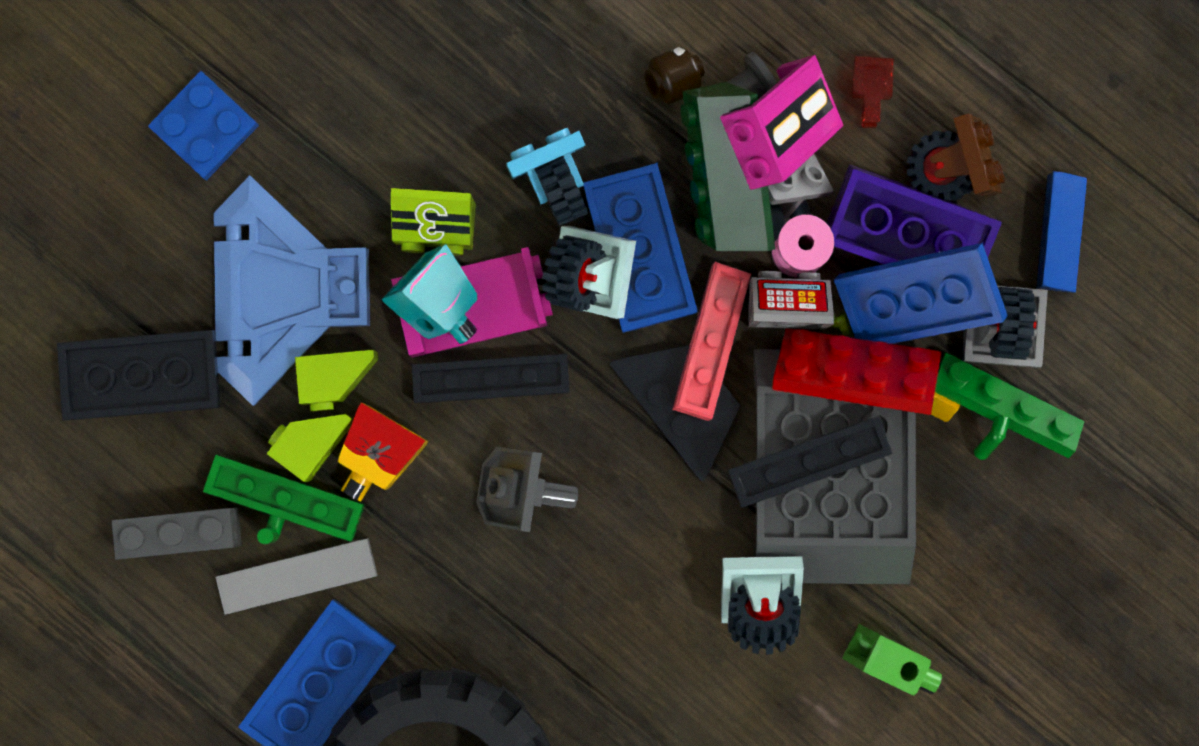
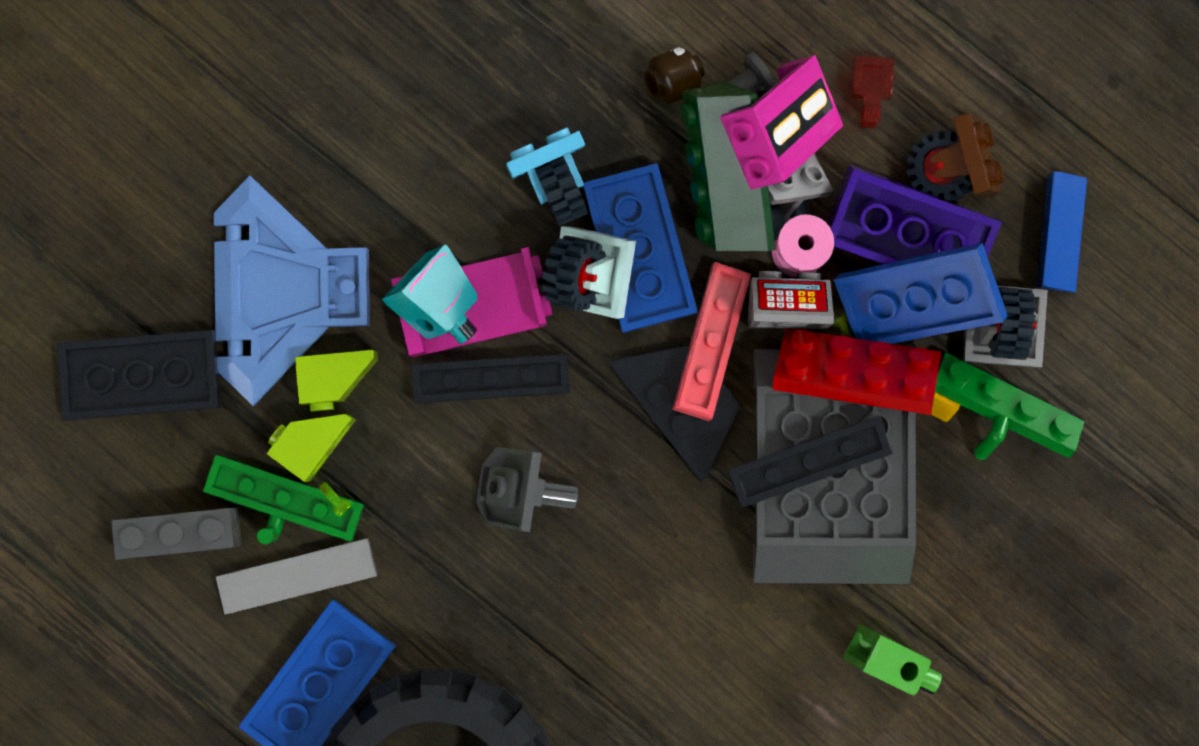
(203, 125): blue plate -> none
(339, 505): none -> clear neon green piece
(376, 451): torso -> none
(432, 220): lime slope -> none
(762, 601): plate -> none

